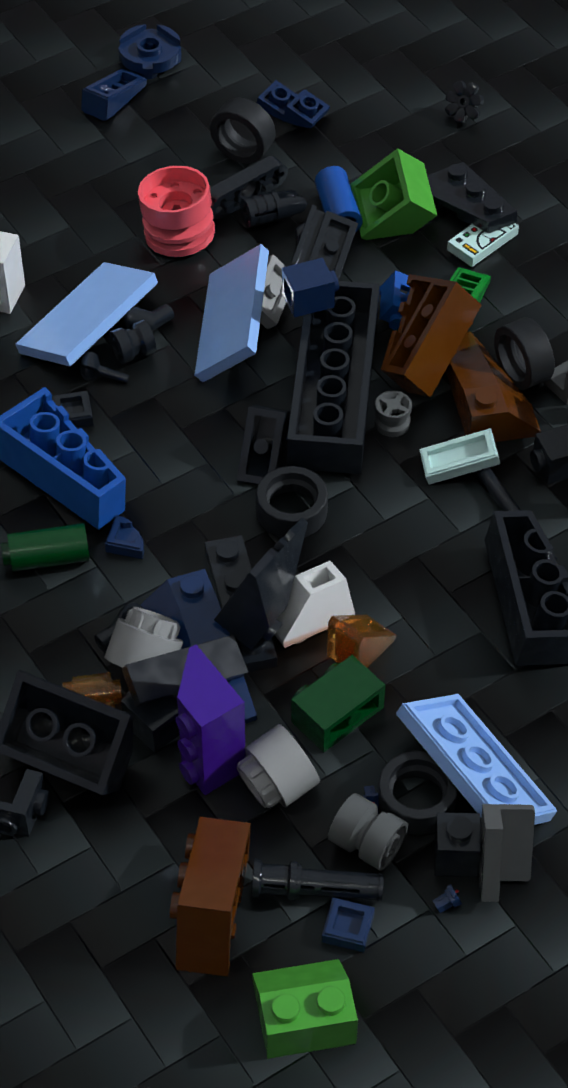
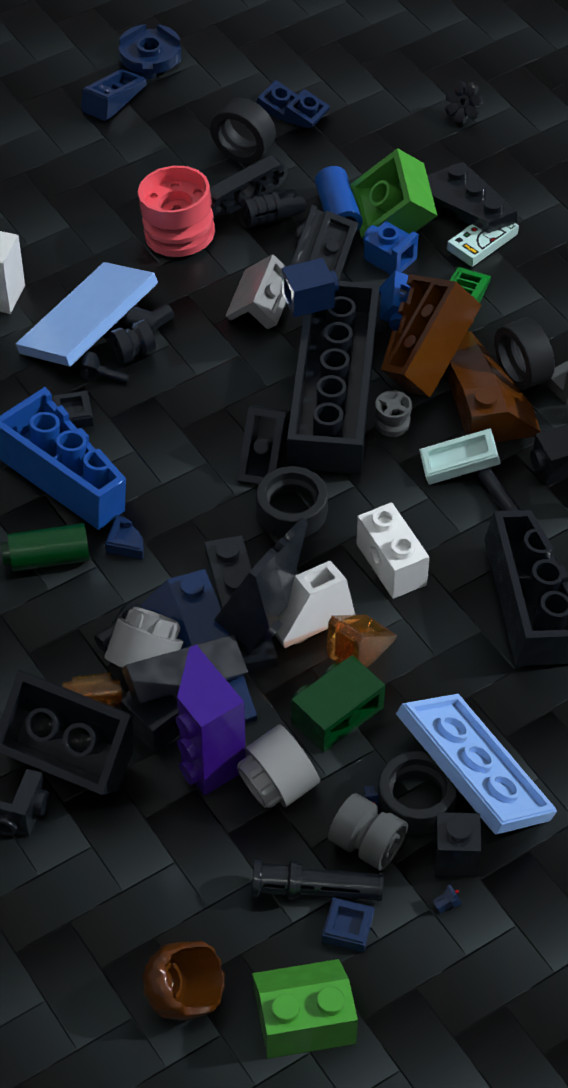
(184, 980): none -> reddish brown hair
(210, 895): reddish brown wedge -> none
(232, 313): light blue tile -> none
(390, 247): none -> blue brick
(392, 550): none -> white brick
(505, 846): dark grey panel -> none

